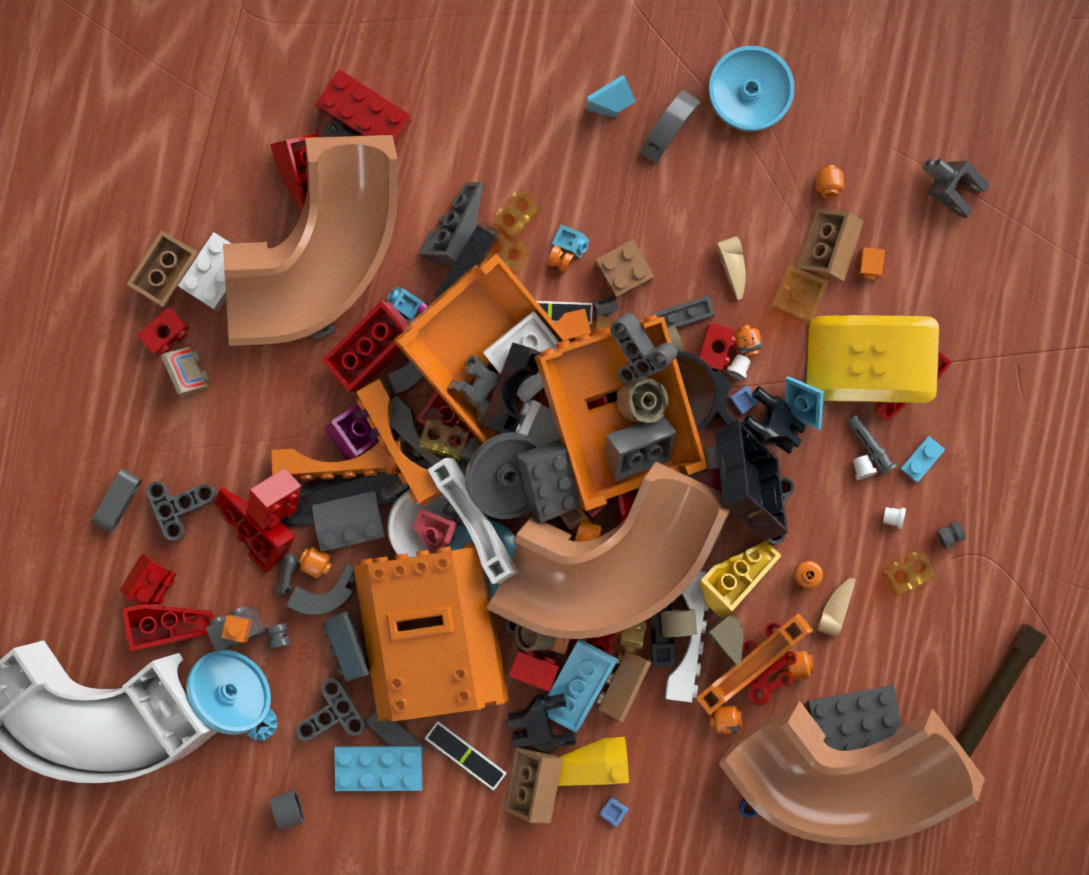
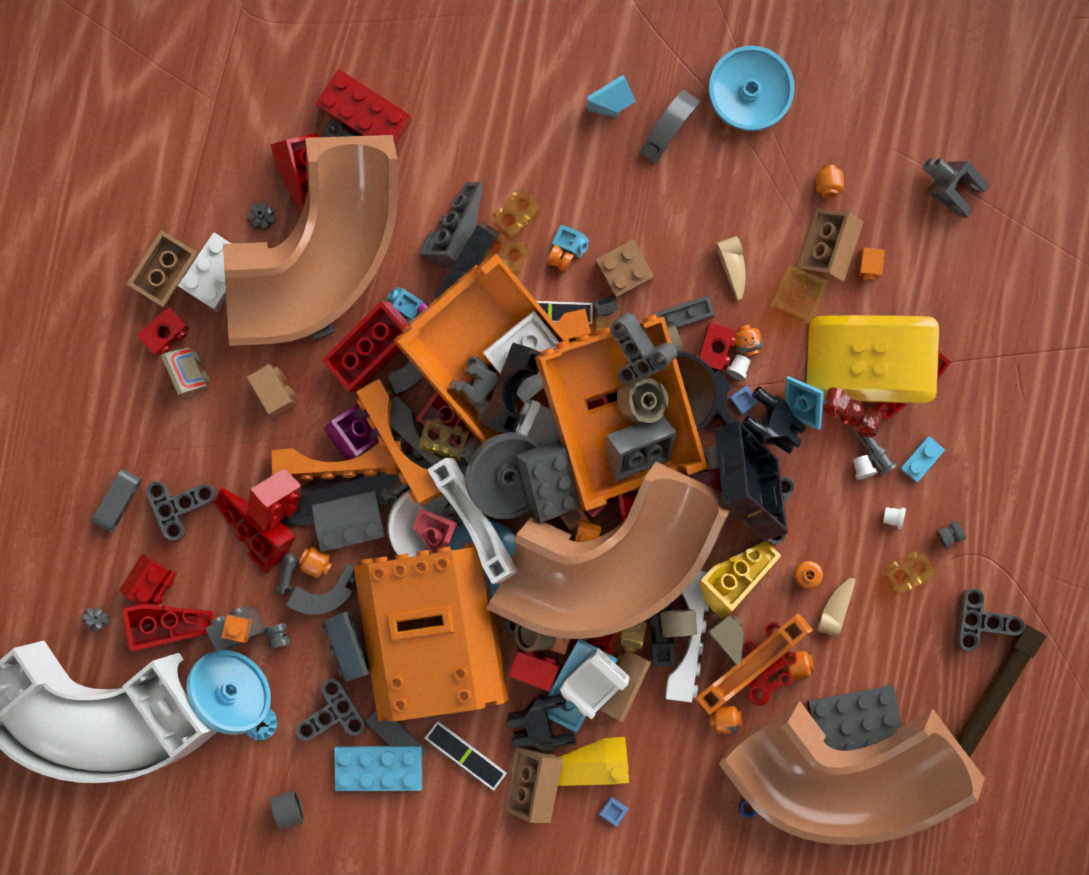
(95, 619): none -> dark grey plant
(265, 216): none -> dark grey plant
(272, 391): none -> medium nougat brick
(593, 683): none -> white panel
(852, 412): none -> clear red piece
(980, 621): none -> dark grey beam

